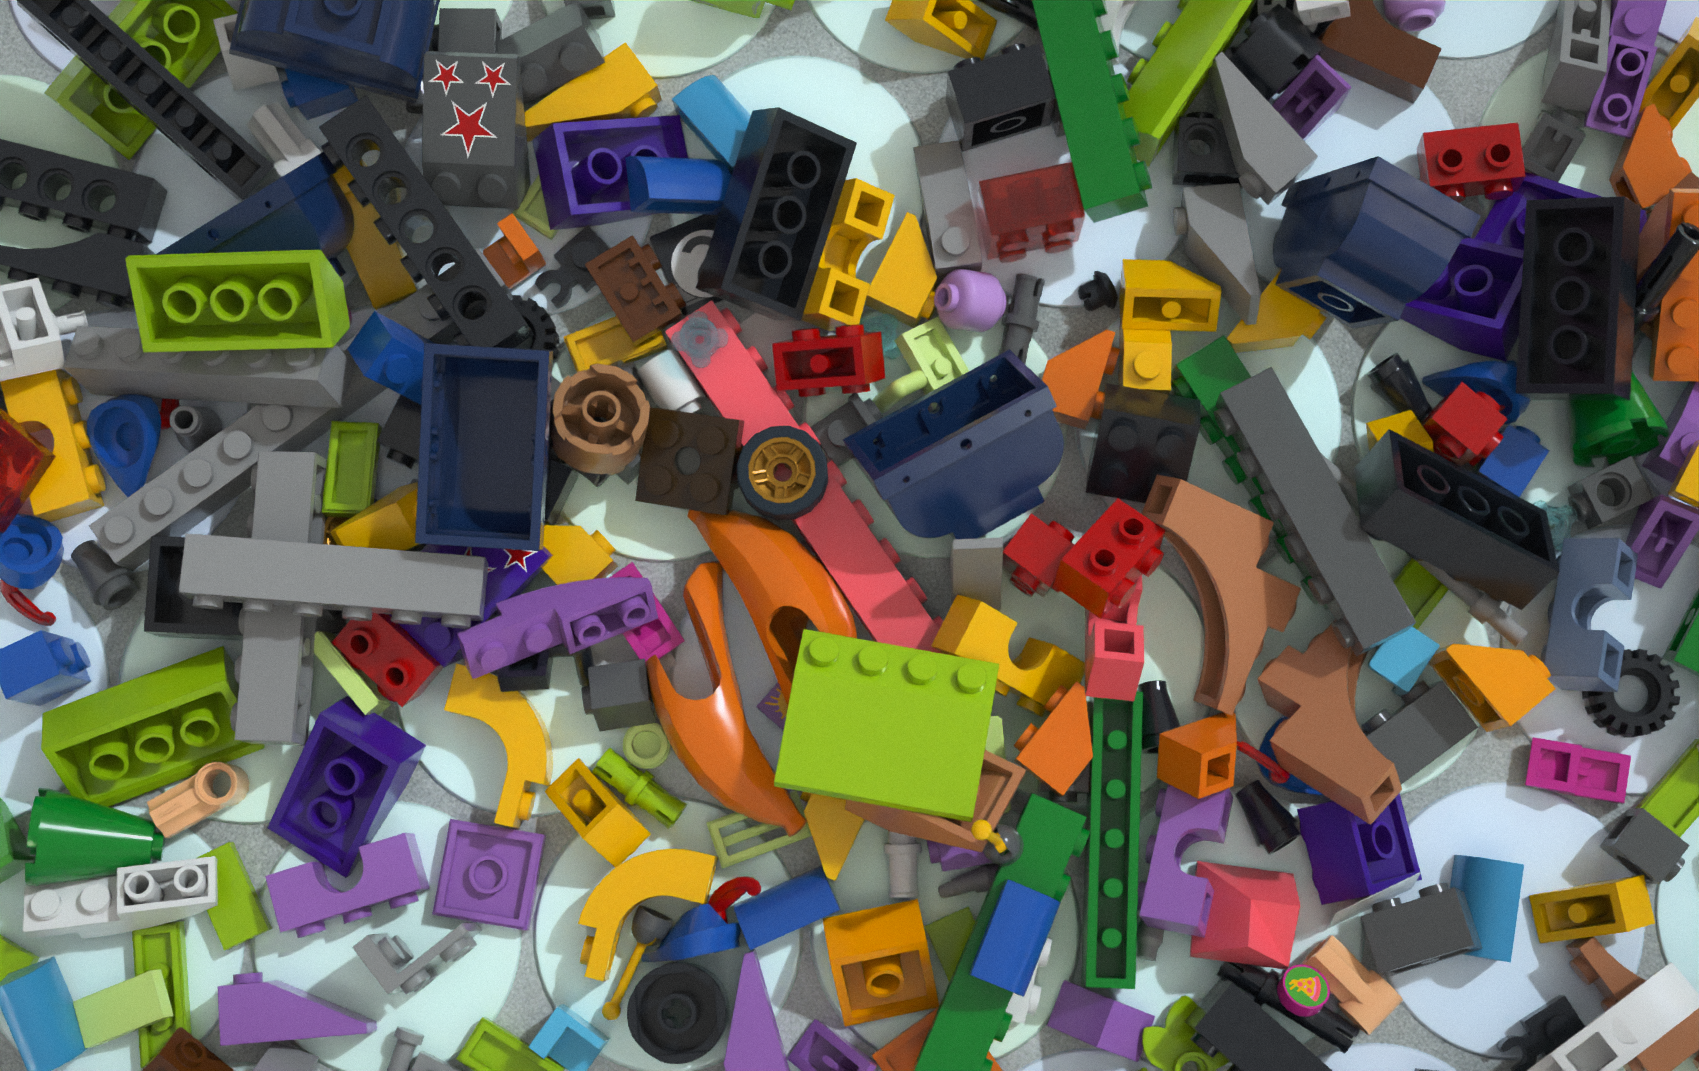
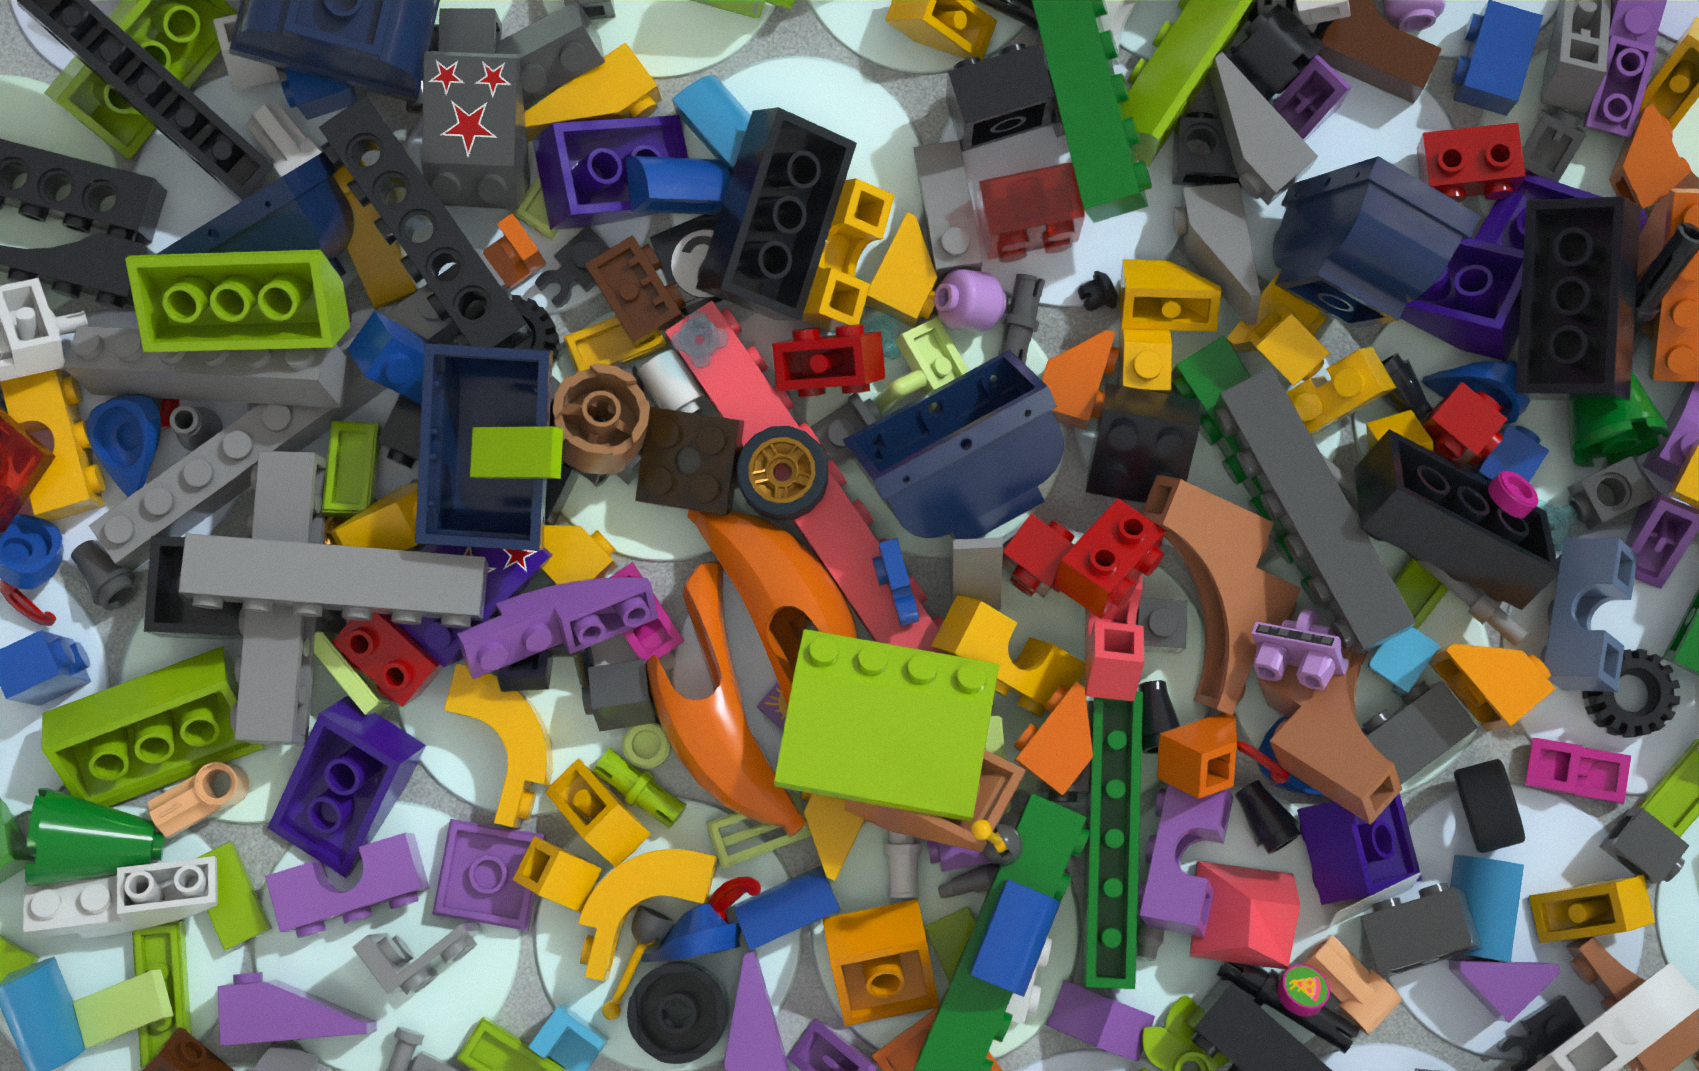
(516, 452): none -> lime tile
(557, 874): none -> yellow brick
(892, 571): none -> blue plate
(1163, 624): none -> dark grey brick
(1289, 345): none -> yellow brick
(1301, 645): none -> lavender hips
(1353, 385): none -> yellow brick
(1489, 806): none -> black tyre
(1496, 58): none -> blue brick
(1504, 986): none -> medium lavender slope
(1513, 494): none -> dark pink tile

